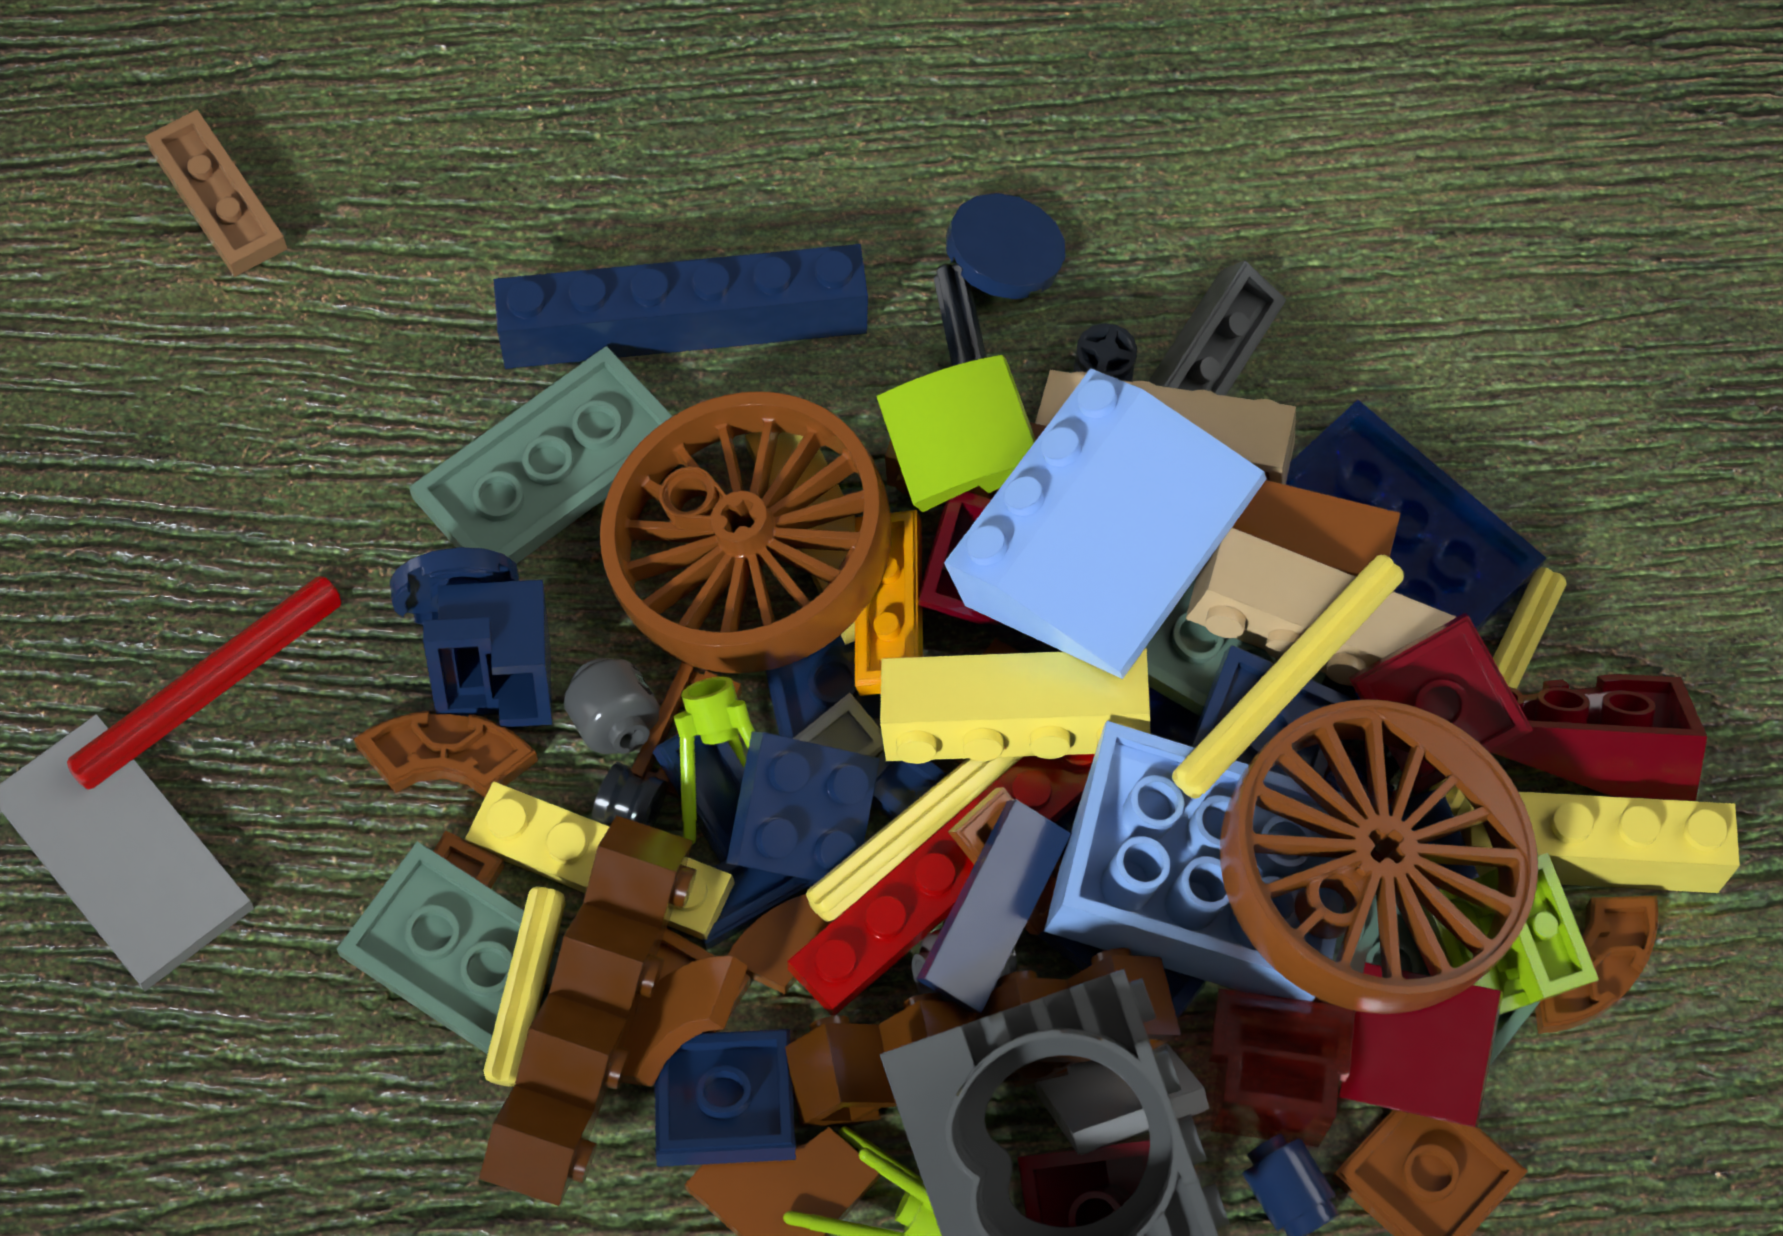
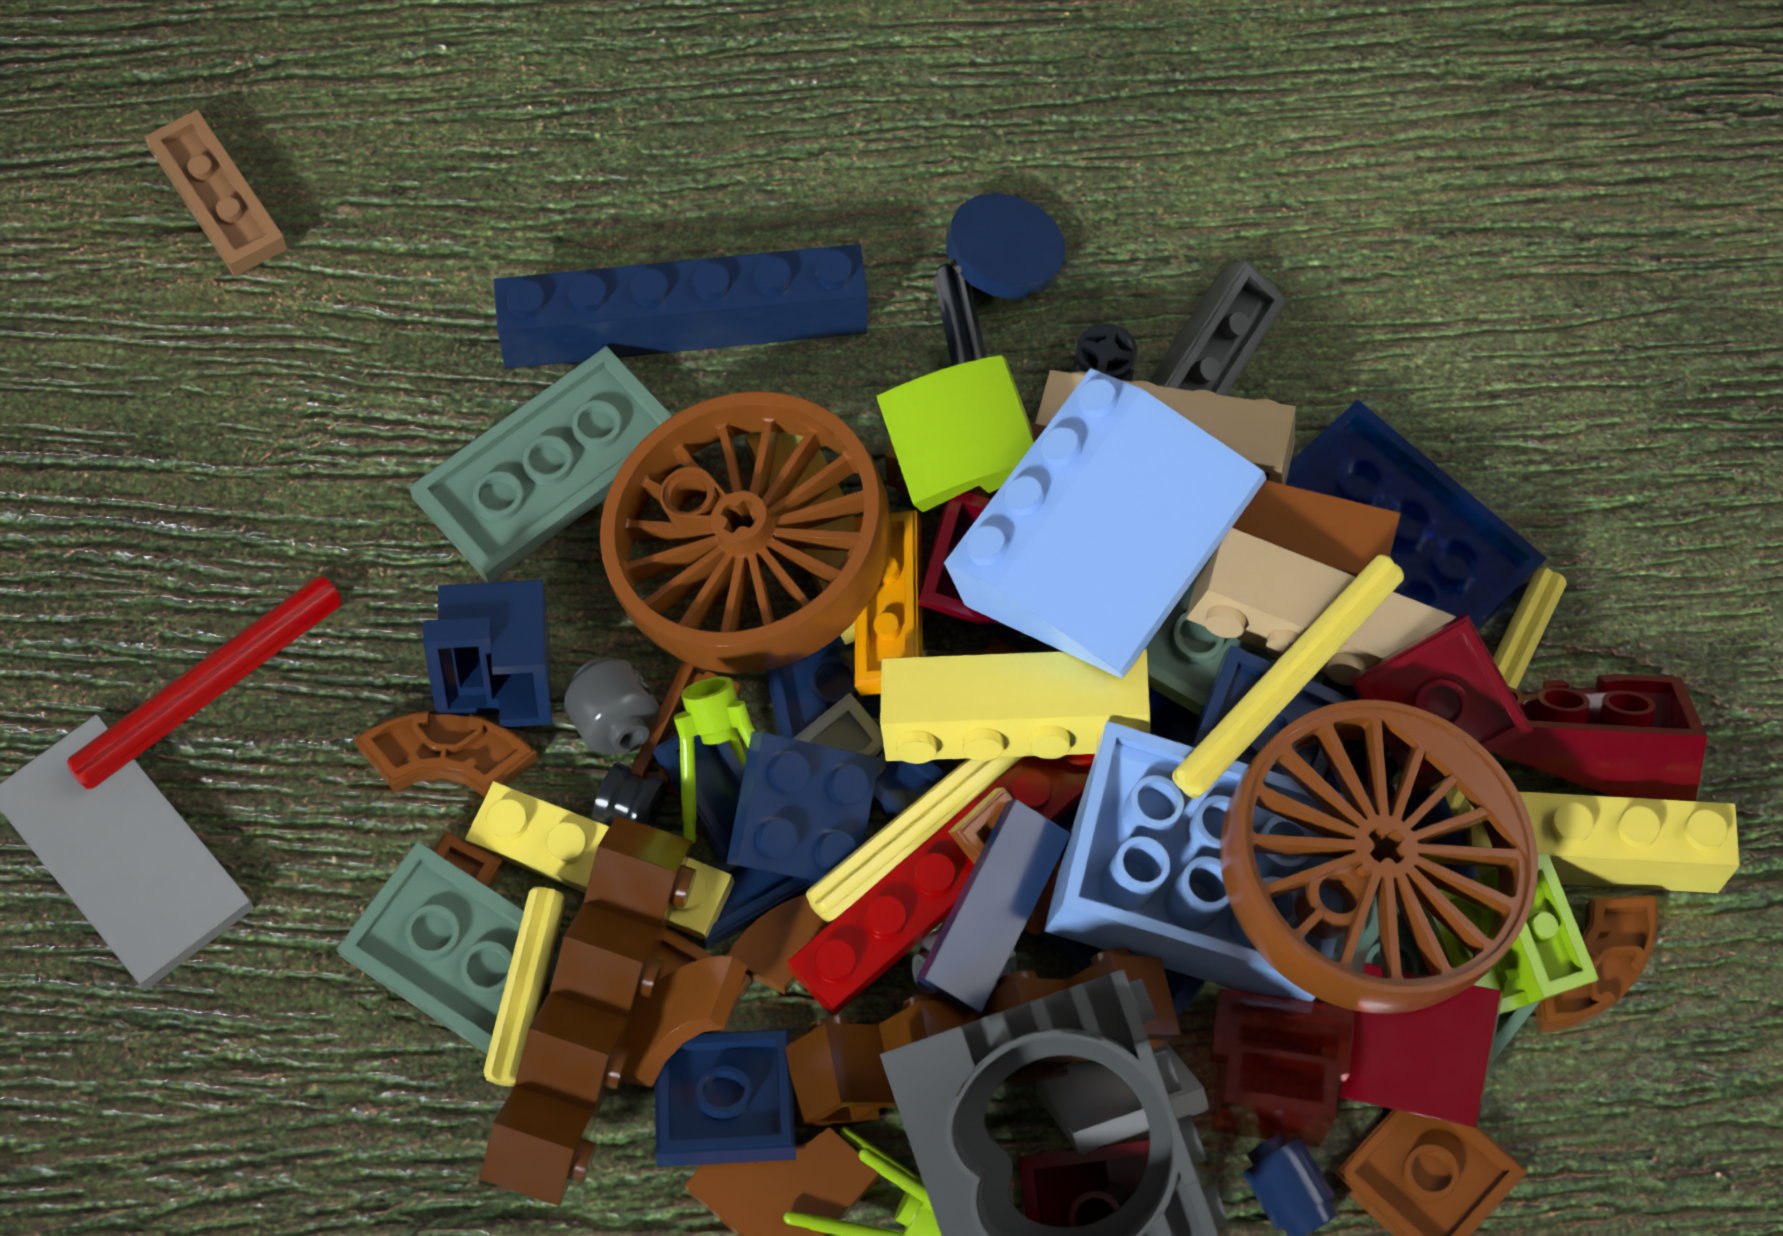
(417, 581): dark blue tile -> none

